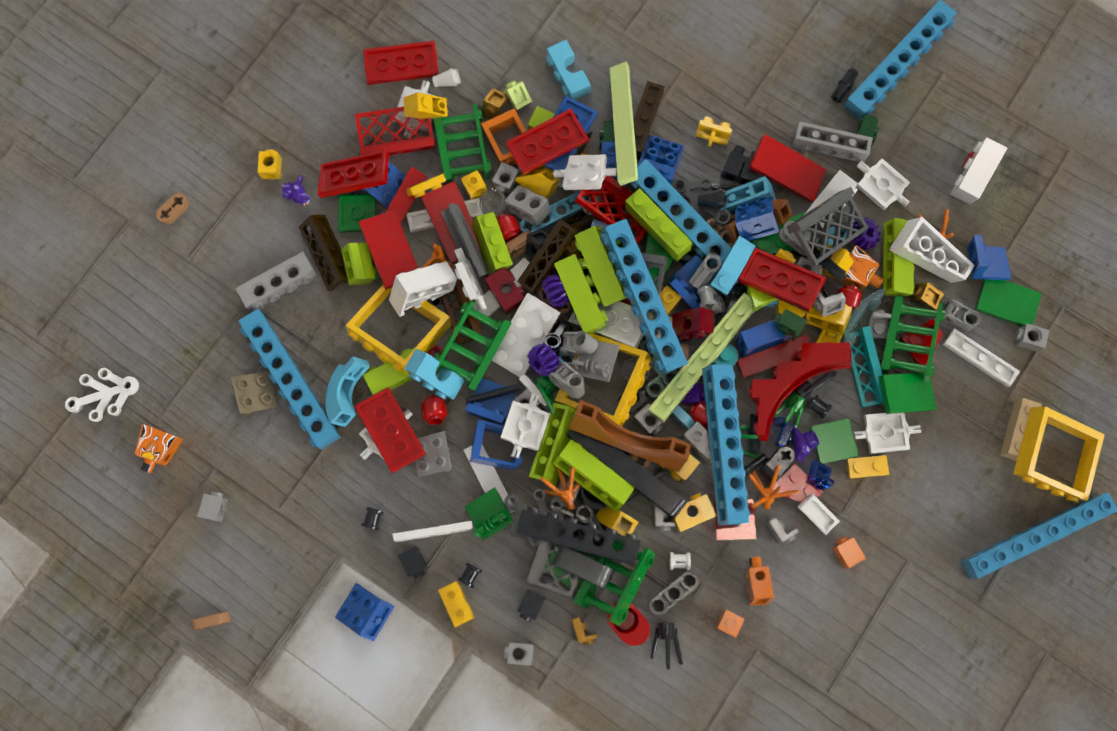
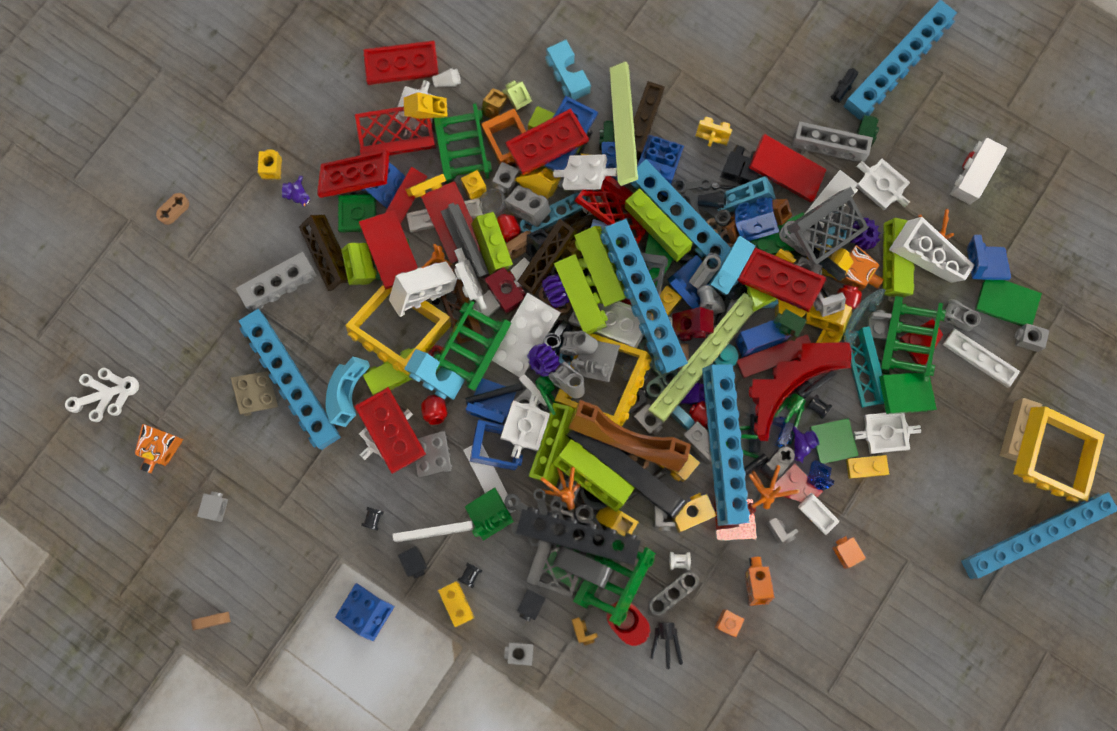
(927, 295): pearl gold bracket -> none

